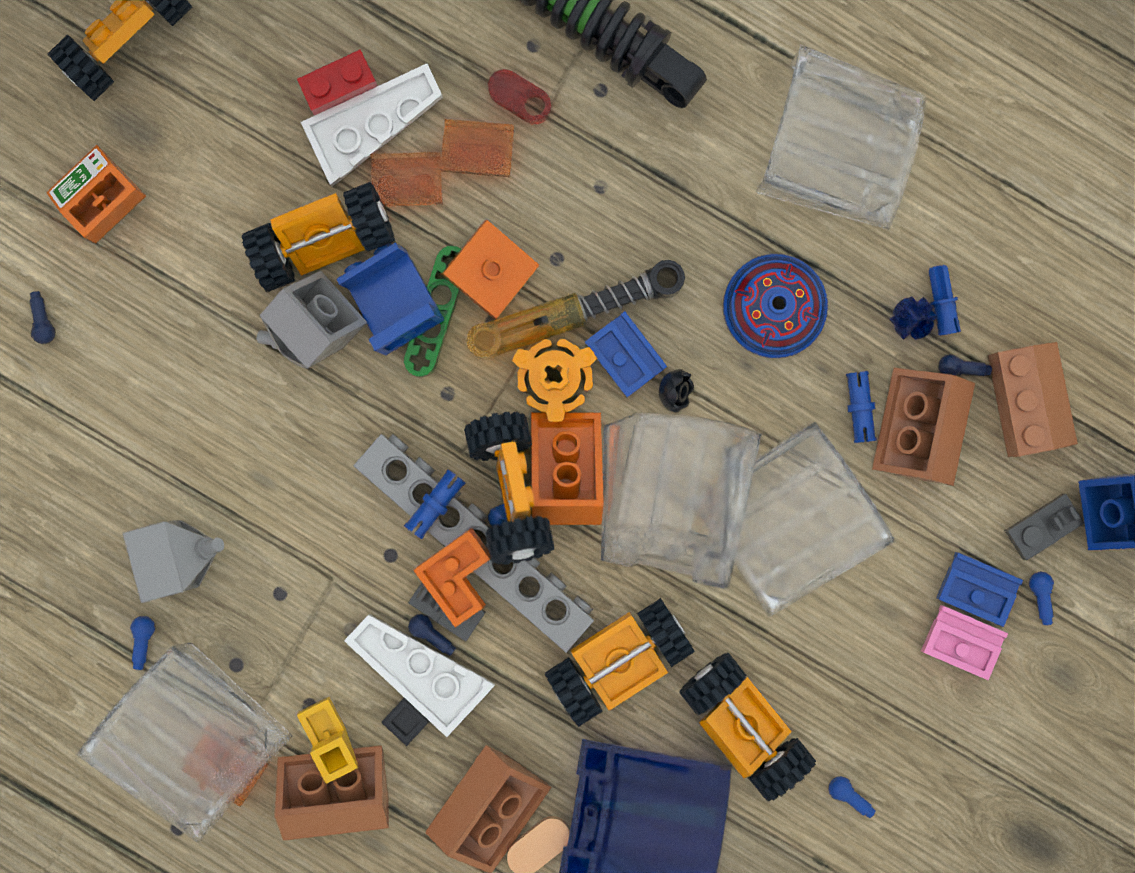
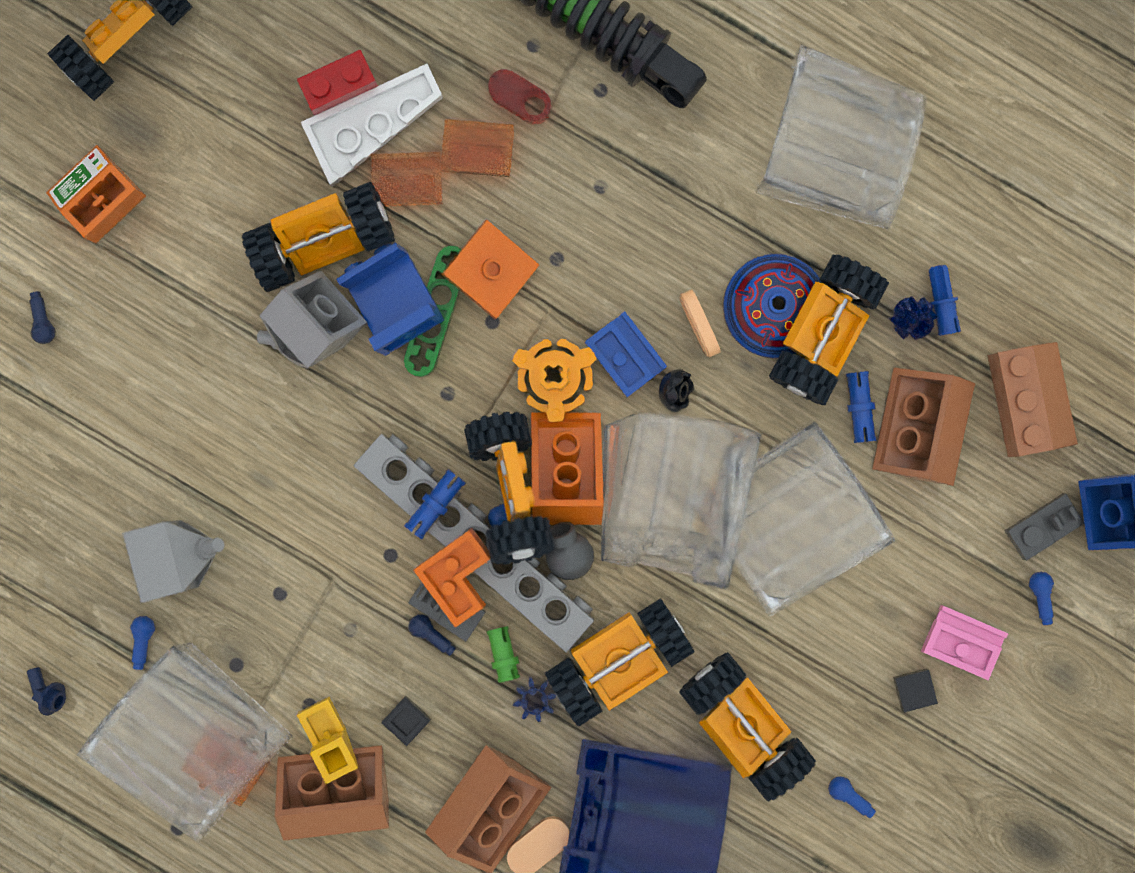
(50, 697): none -> dark blue plate
(423, 676): white wing -> none
(503, 654): none -> bright green pin
(537, 709): none -> clear blue gear
(571, 311): piece -> none
(572, 553): none -> dark grey piece
(699, 323): none -> light nougat tile
(828, 328): none -> plate
(915, 690): none -> black tile
(955, 366): dark blue piece -> none
(979, 589): blue plate -> none

